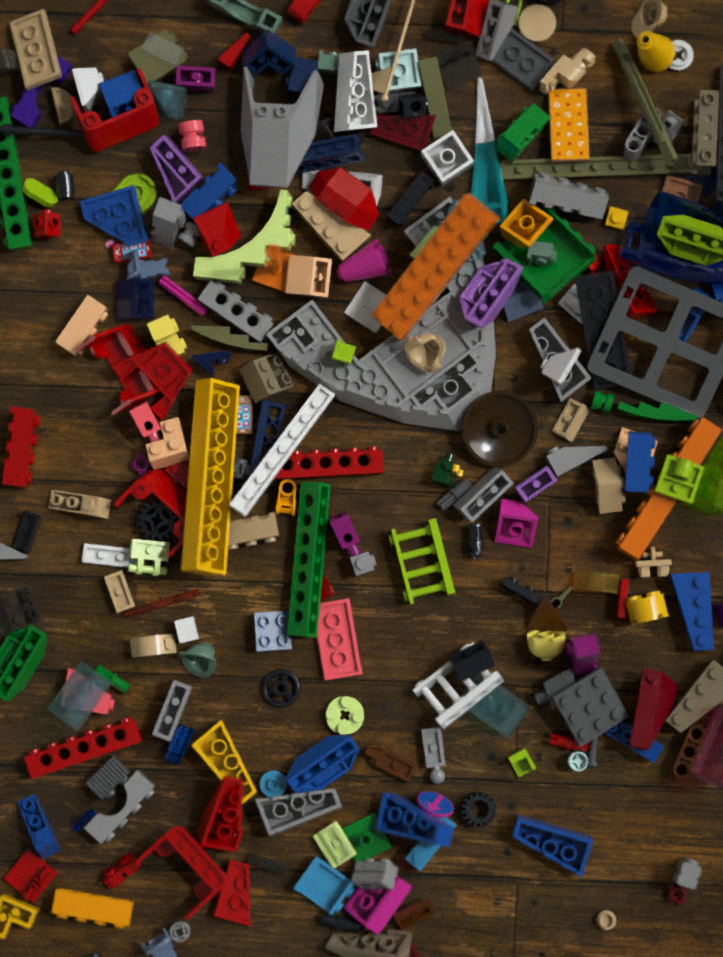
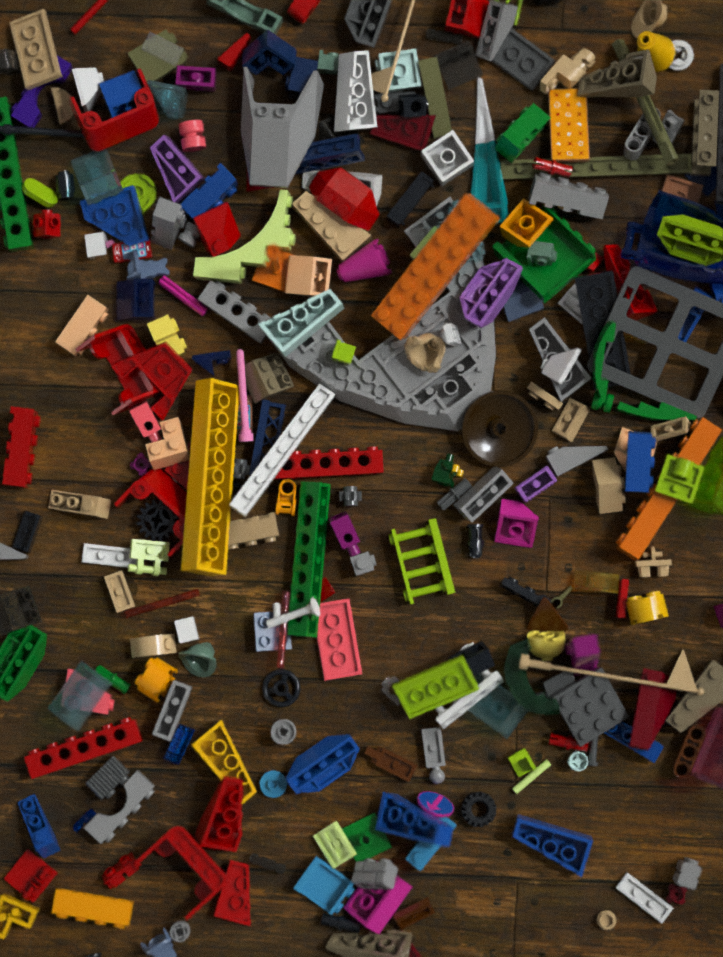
(95, 244): none -> white panel
(96, 176): none -> clear light blue slope
(156, 679): none -> light orange brick
(223, 336): olive slope -> none
(245, 434): none -> bright pink piece
(283, 631): none -> clear red bar
(283, 731): none -> light grey wheel
(292, 810): light grey wedge -> none
(301, 321): none -> light aqua wedge
(311, 608): none -> white piece
(347, 704): yellowish green plate -> none
(350, 496): none -> dark grey gear
(364, 305): white piece -> none
(386, 683): none -> clear brick
(435, 687): none -> lime tile
(451, 334): none -> white plate
(520, 686): none -> clear green windscreen
(531, 776): none -> yellowish green piece
(537, 23): tan tile -> none
(550, 401): none -> tan plate
(552, 167): none -> red pin
(606, 335): none -> green slope
(616, 218): yellow plate -> none
(626, 78): none -> dark tan wedge
(644, 897): none -> white tile
(671, 428): none -> tan slope
(680, 678): none -> tan piece
(694, 605): blue wedge -> none

